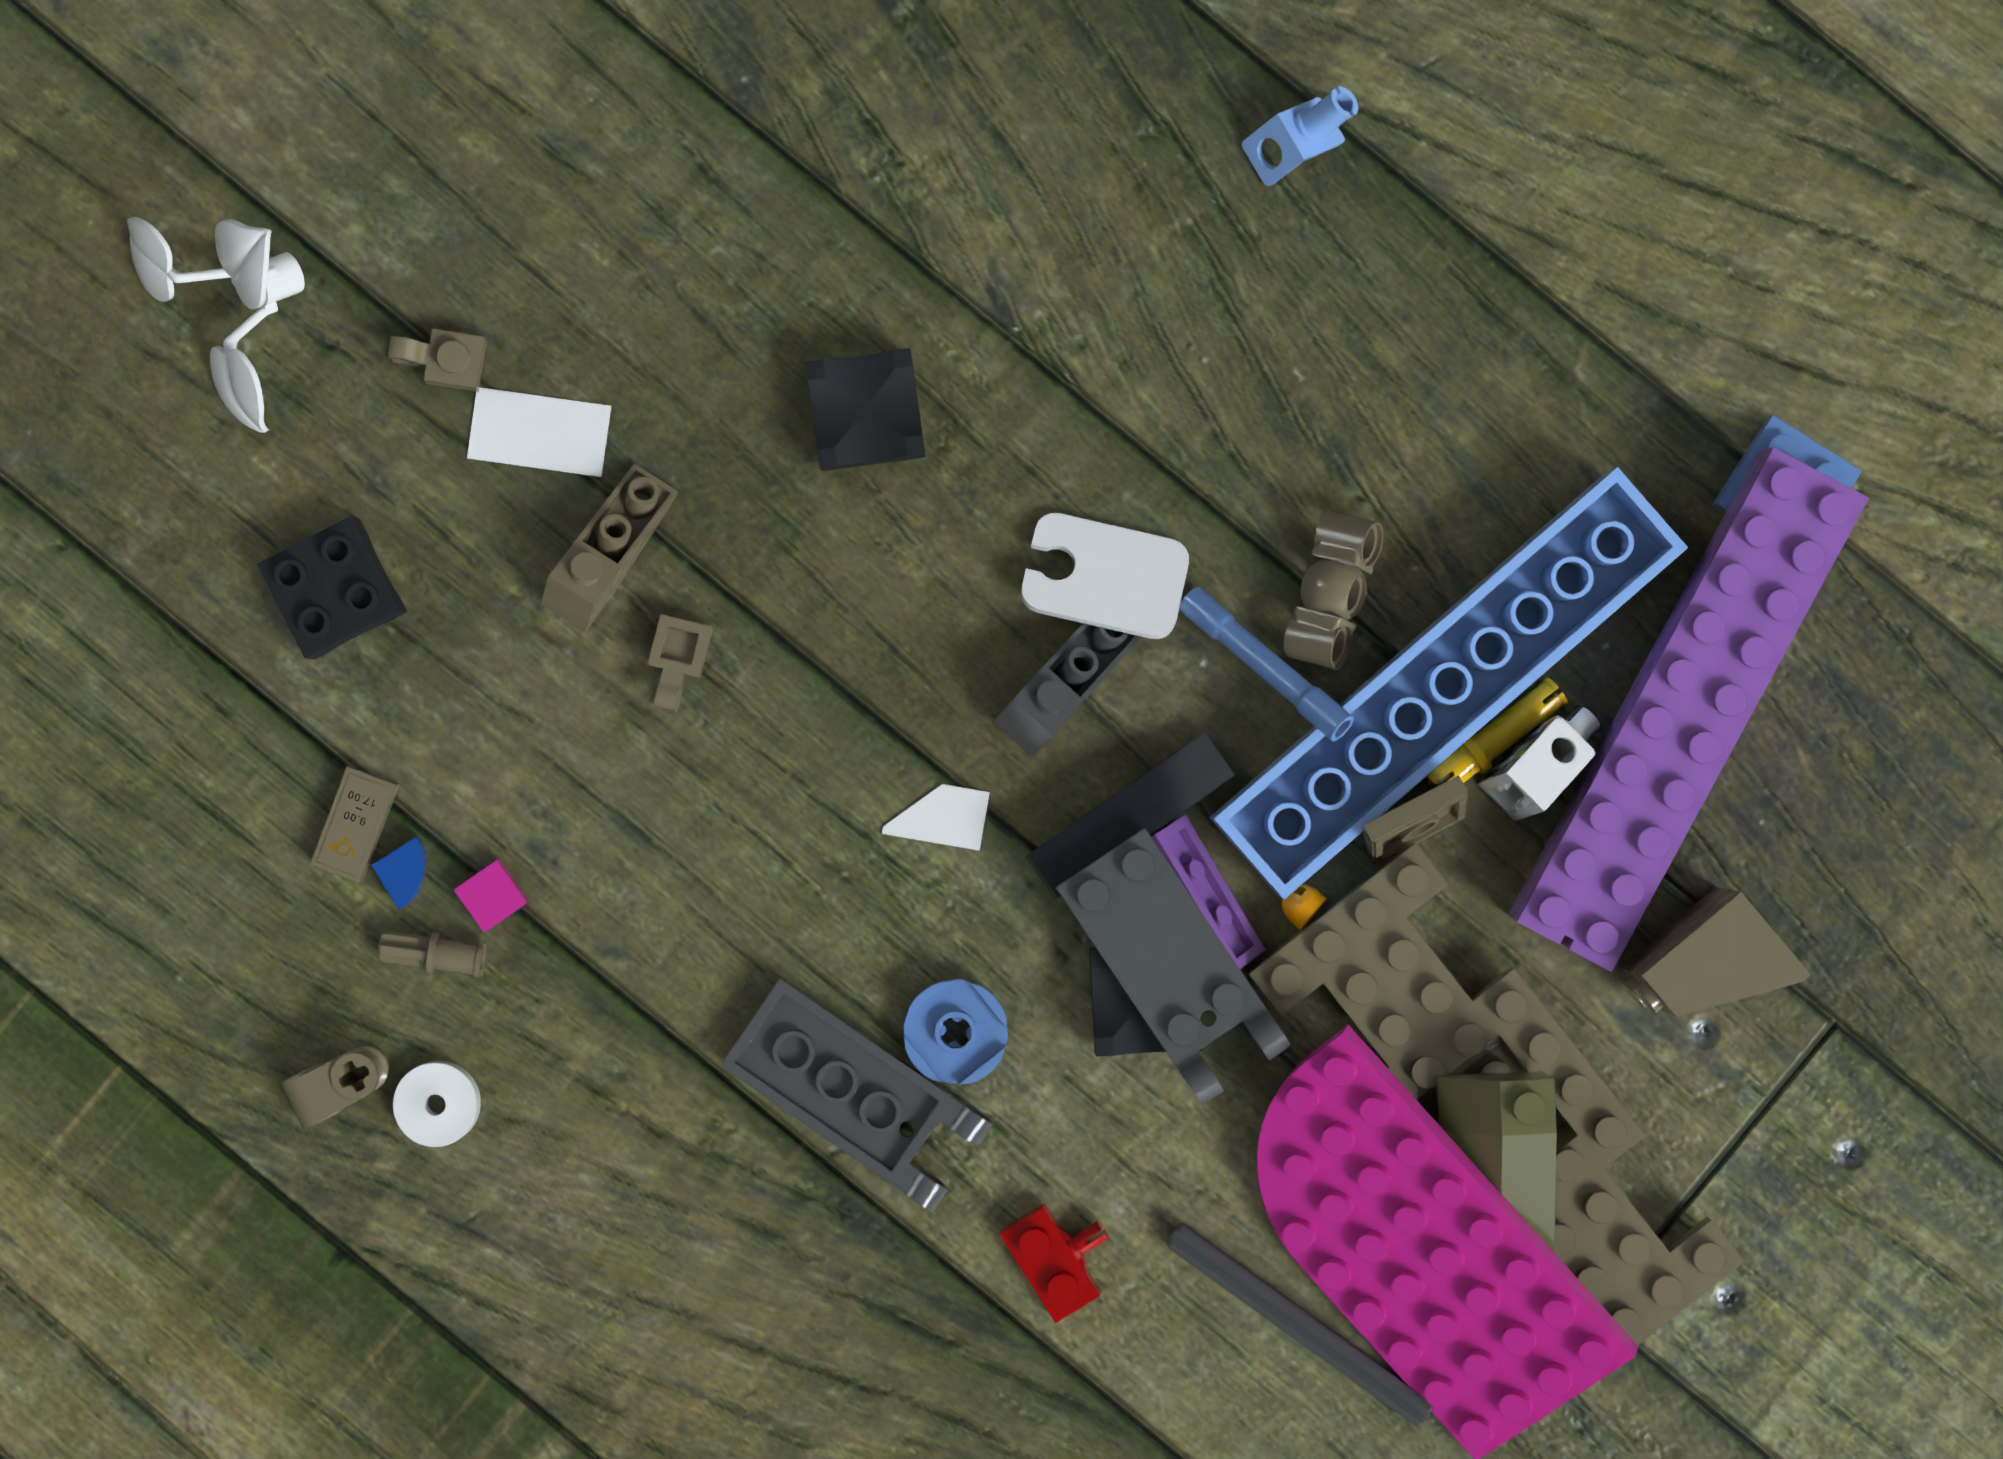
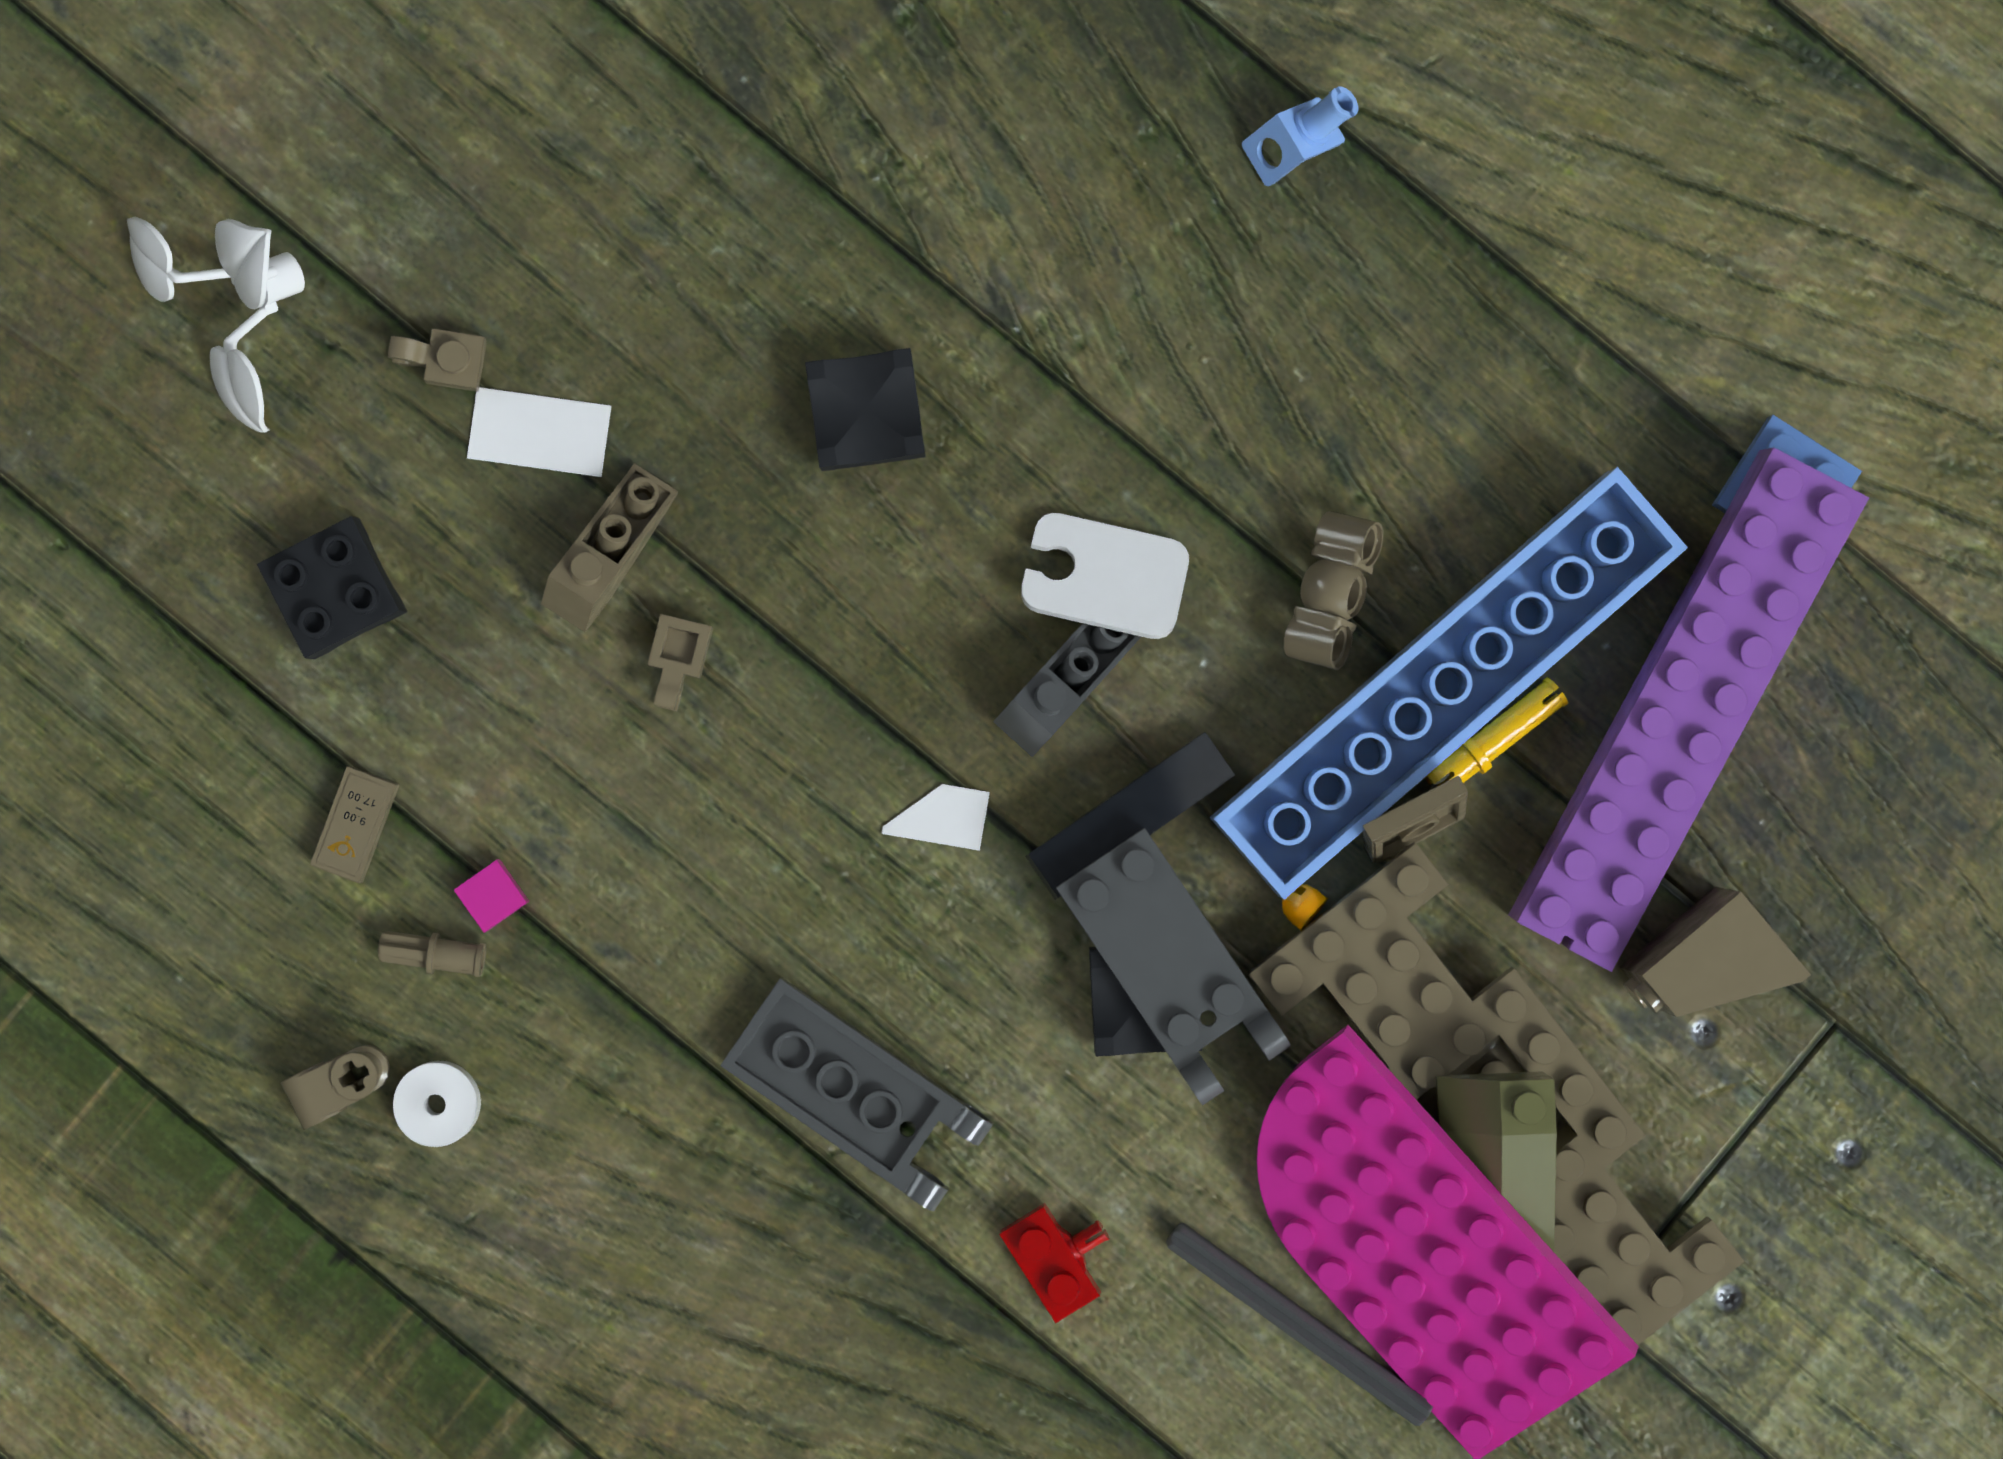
(403, 872): blue tile -> none
(955, 1062): medium blue plate -> none
(1208, 889): medium lavender plate -> none
(1308, 699): medium blue piece -> none
(1542, 764): white torso -> none

